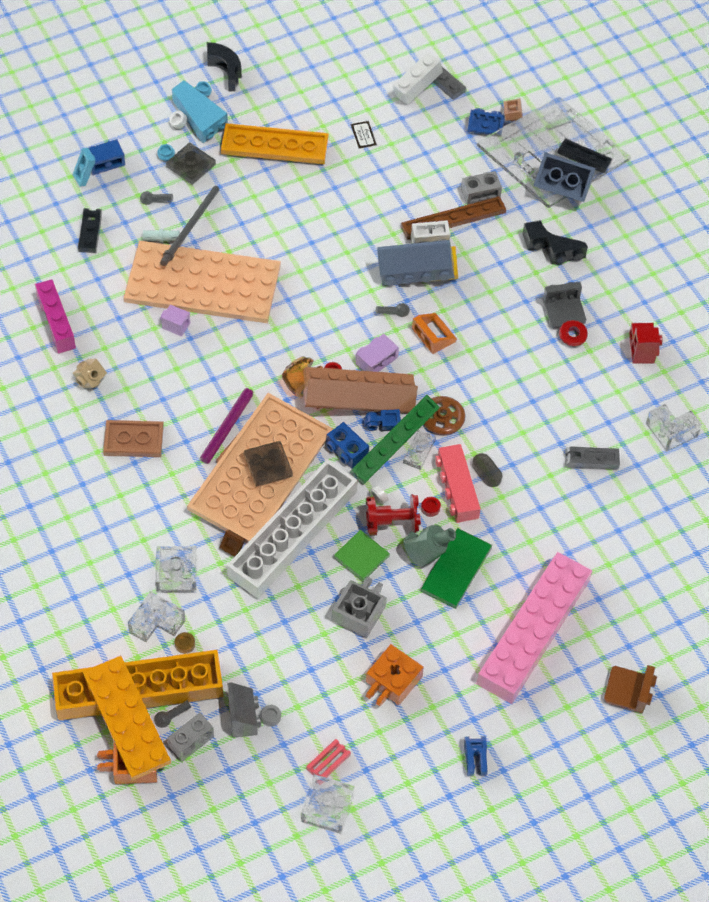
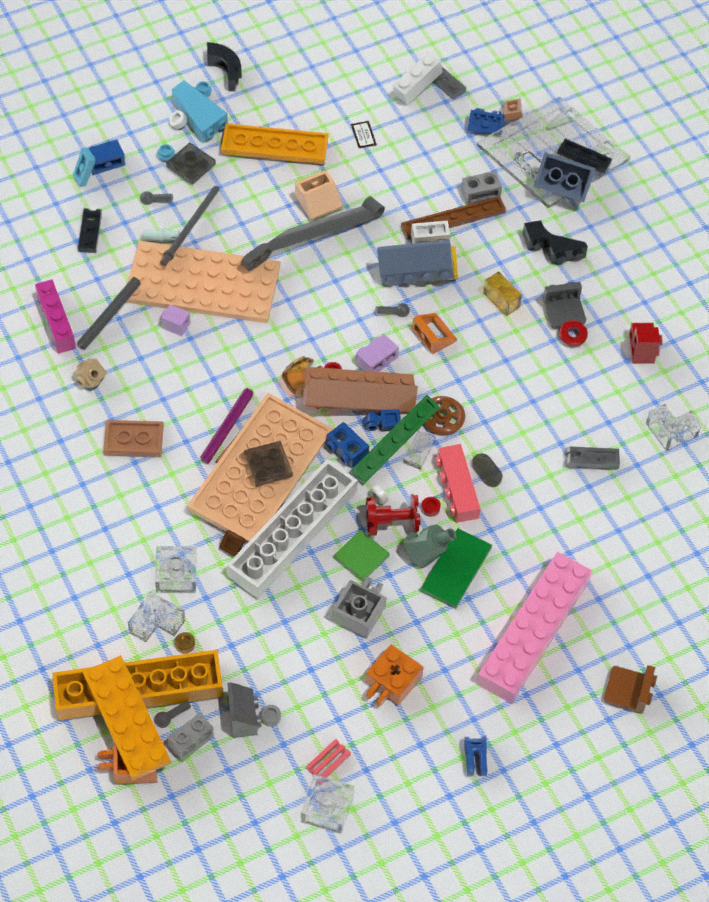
(109, 312): none -> dark grey axle
(318, 195): none -> light nougat slope
(367, 211): none -> dark grey piece
(502, 293): none -> clear yellow brick

